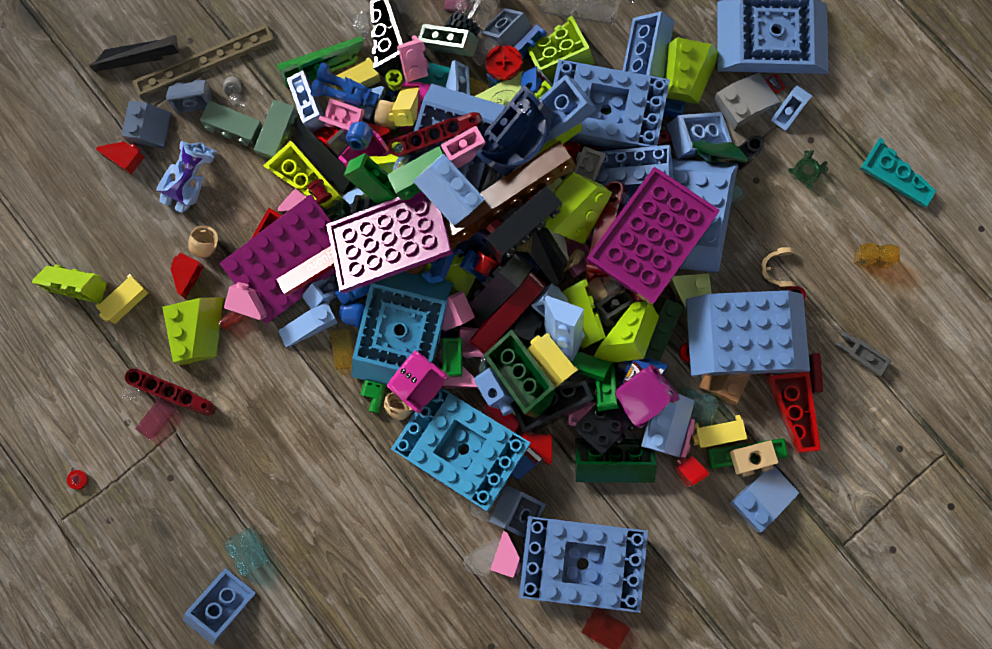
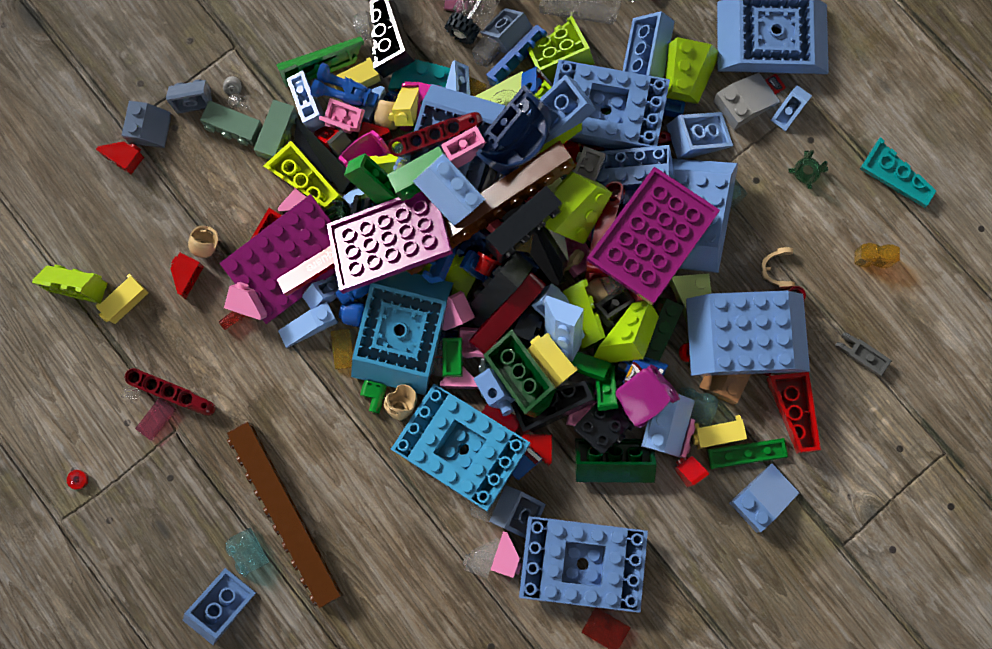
(135, 54): black wedge -> none
(193, 156): light blue hips -> none
(193, 329): lime wedge -> none
(203, 61): dark tan tile -> none
(284, 515): none -> reddish brown brick
(319, 191): dark red bush -> none
(359, 135): blue head -> none
(398, 76): lime bush -> none
(413, 59): bright pink bracket -> none
(417, 381): dark pink piece -> none
(448, 40): sand green brick -> none
(503, 62): red tile -> none
(715, 151): dark green panel -> none
(749, 152): black piece -> none
(764, 452): tan brick -> none
(816, 373): dark red tile -> none

